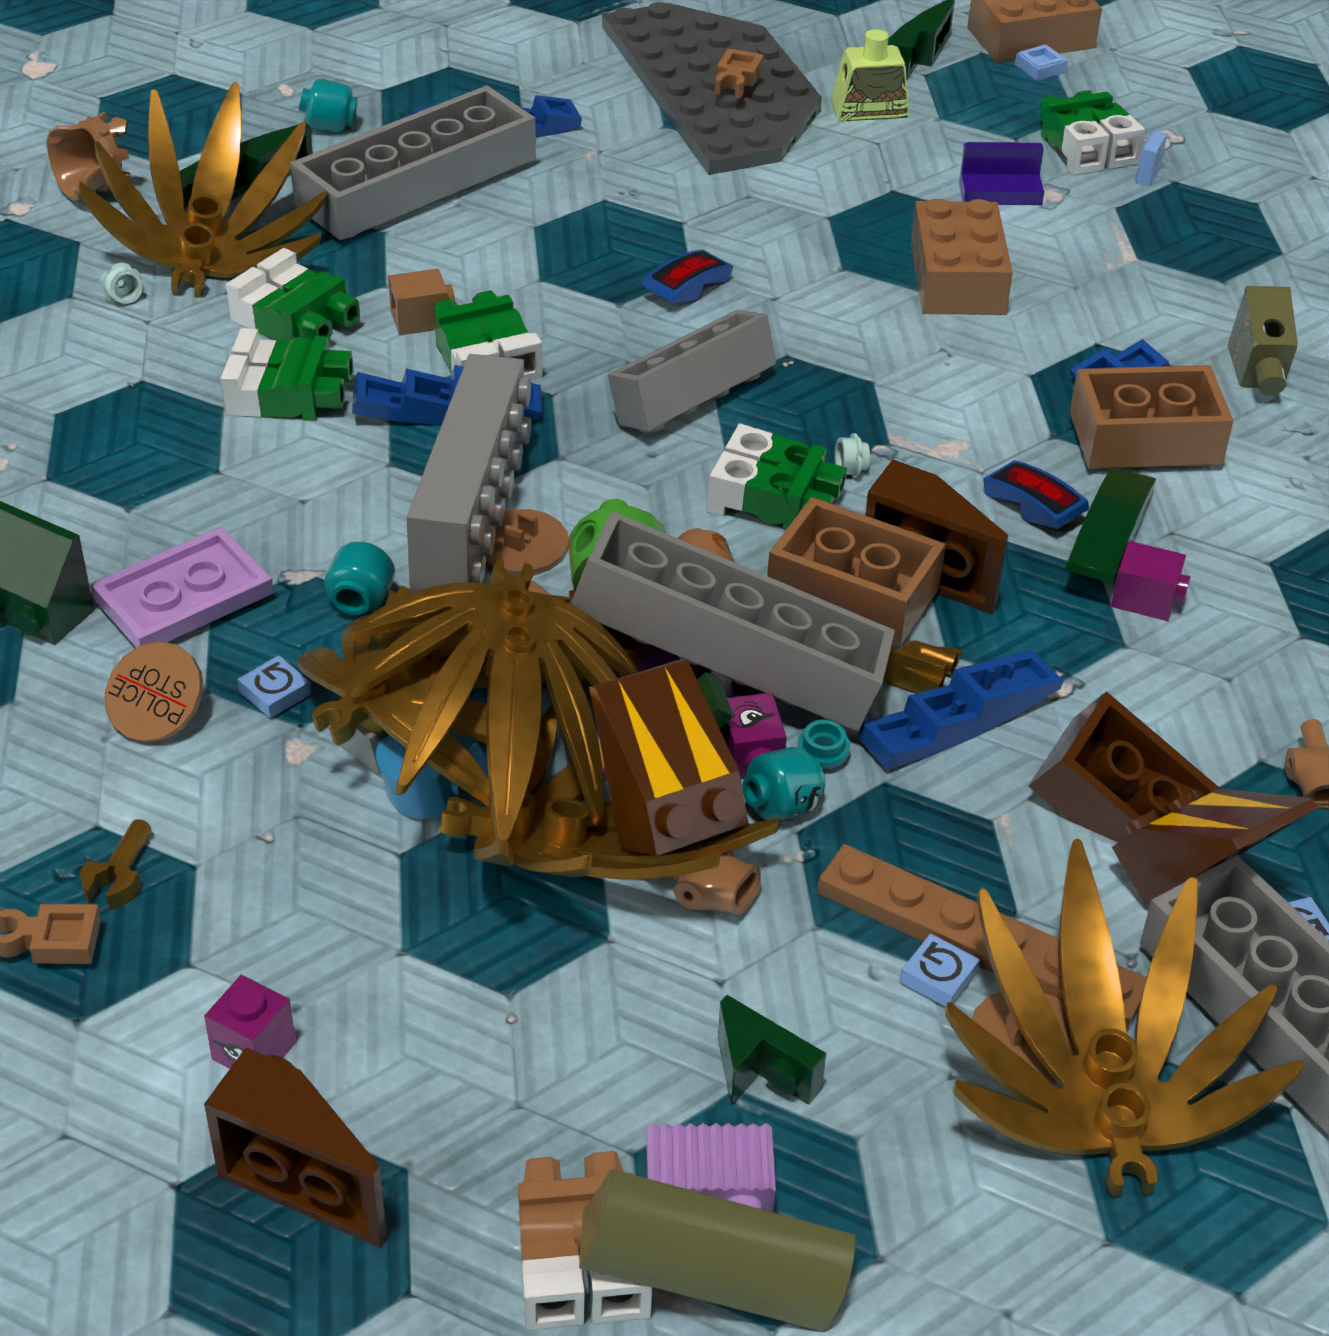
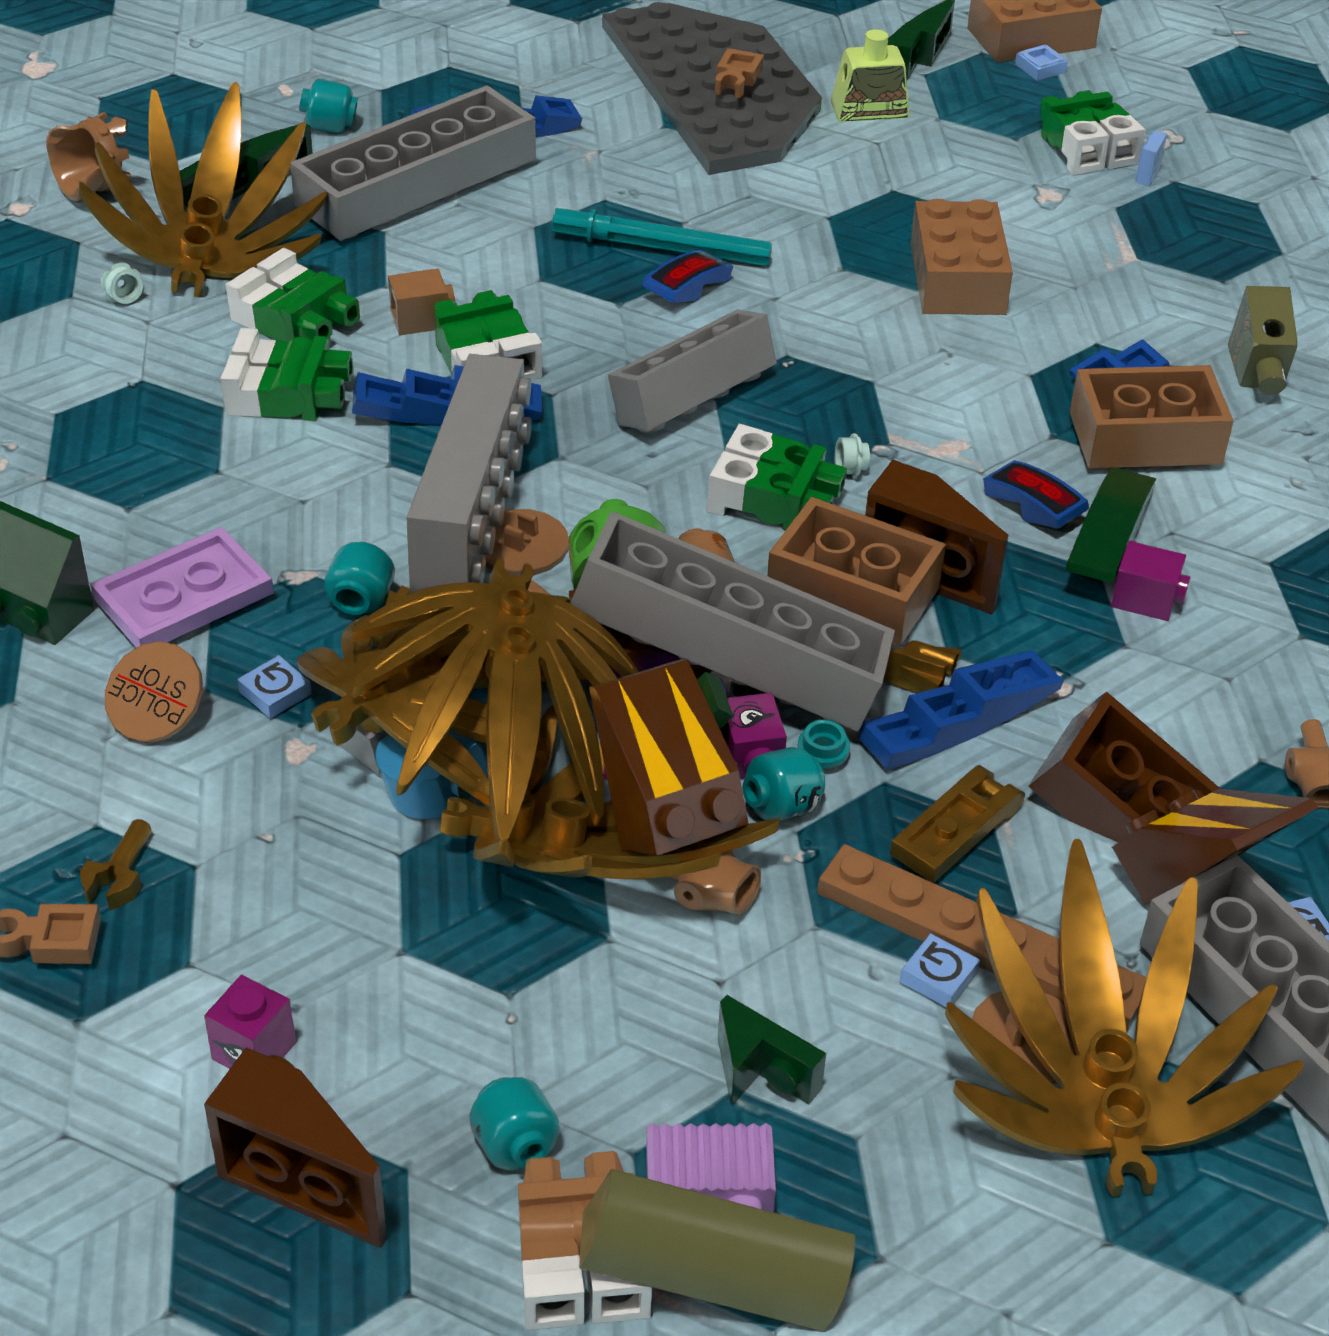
(513, 1122): none -> teal head
(660, 236): none -> teal axle
(955, 823): none -> pearl gold plate
(1002, 173): dark purple panel -> none

